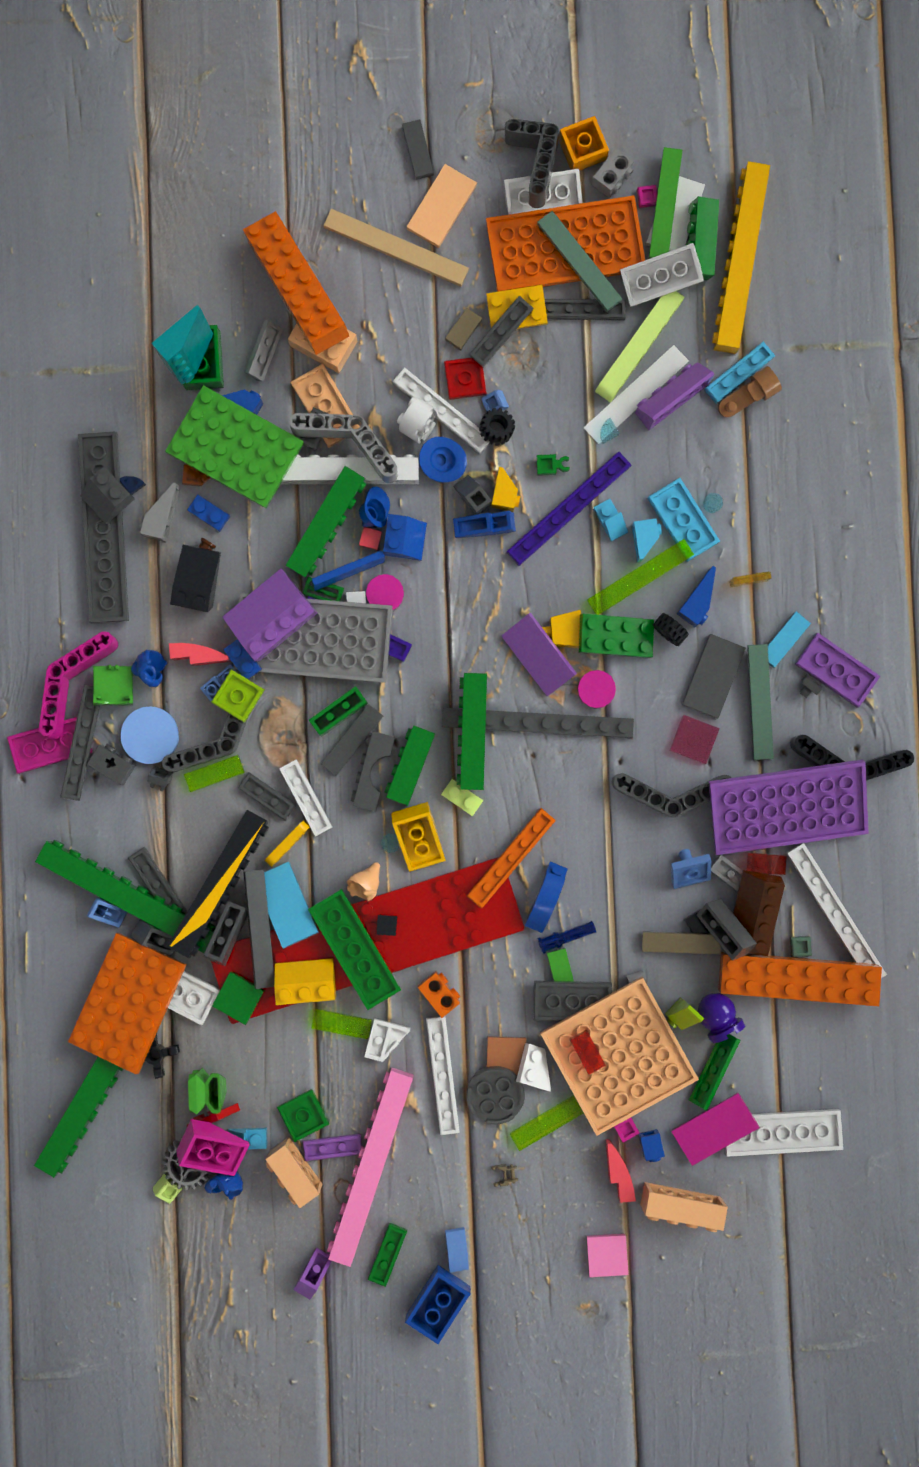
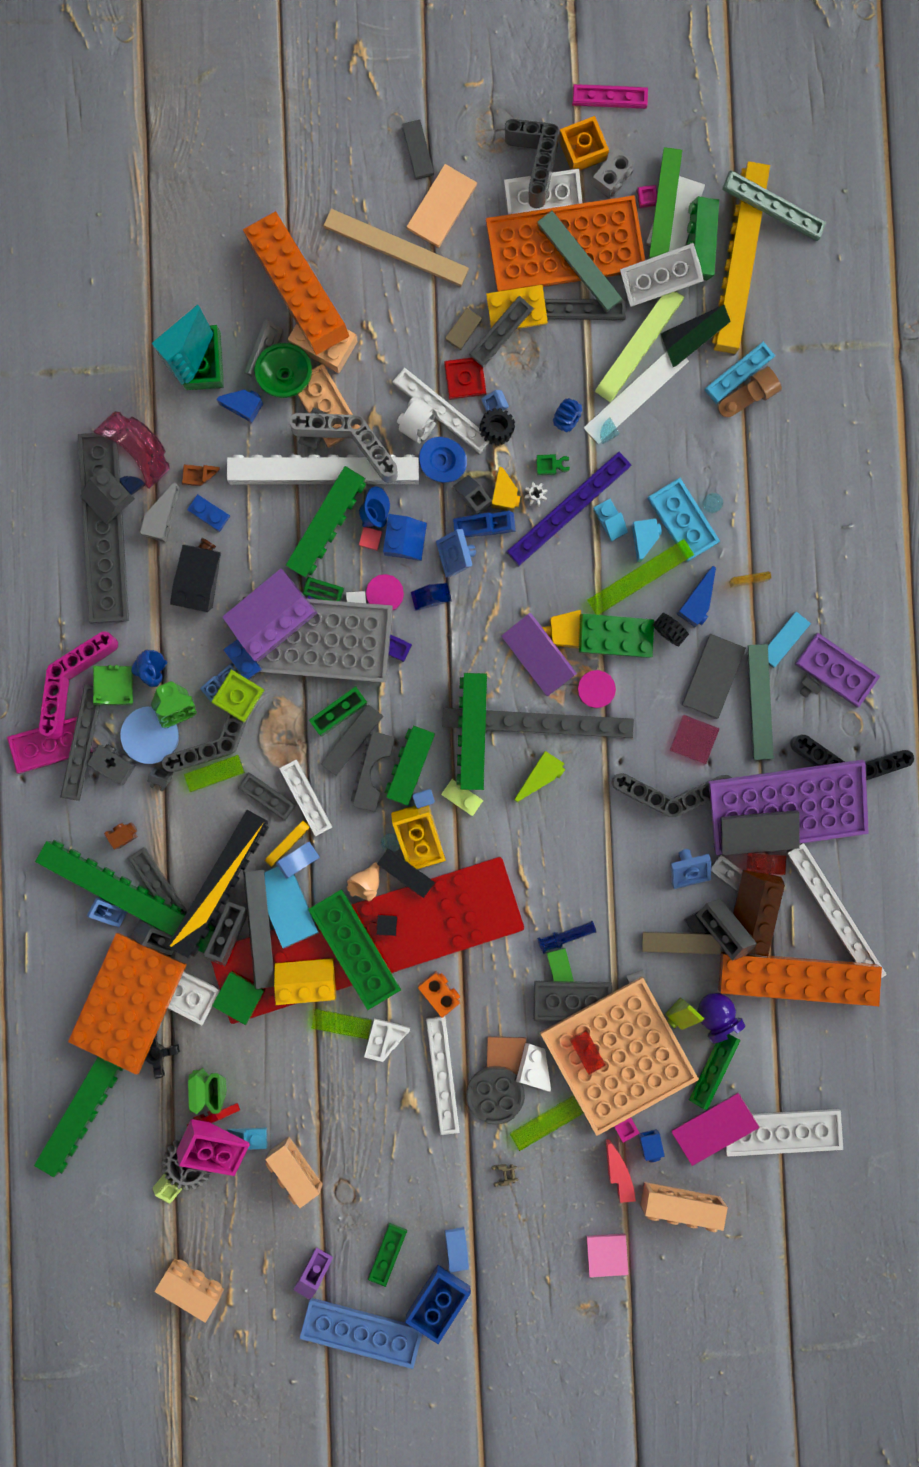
(122, 835): none -> dark orange brick
(138, 442): none -> clear pink windscreen
(172, 704): none -> bright green piece
(190, 1290): none -> light nougat brick
(196, 653): coral slope -> none
(230, 1185): blue hair -> none
(234, 446): bright green plate -> none
(281, 360): none -> green dish
(297, 860): none -> medium blue slope
(303, 1115): green tile -> none
(332, 1147): medium lavender tile -> none
(348, 570): blue tile -> none
(361, 1333): none -> medium blue plate
(371, 1166): bright pink brick -> none
(405, 873): none -> black tile
(423, 798): none -> medium blue slope
(431, 596): none -> clear blue slope
(455, 553): none -> medium blue tile
(511, 858): orange tile -> none
(538, 489): none -> white gear
(543, 773): none -> lime slope
(546, 897): blue arch -> none
(567, 415): none -> blue gear
(610, 96): none -> dark pink tile
(674, 395): medium lavender slope -> none
(690, 335): none -> dark green sticker
(760, 832): none -> dark grey tile
(773, 205): none -> sand green tile
(800, 946): sand green tile -> none

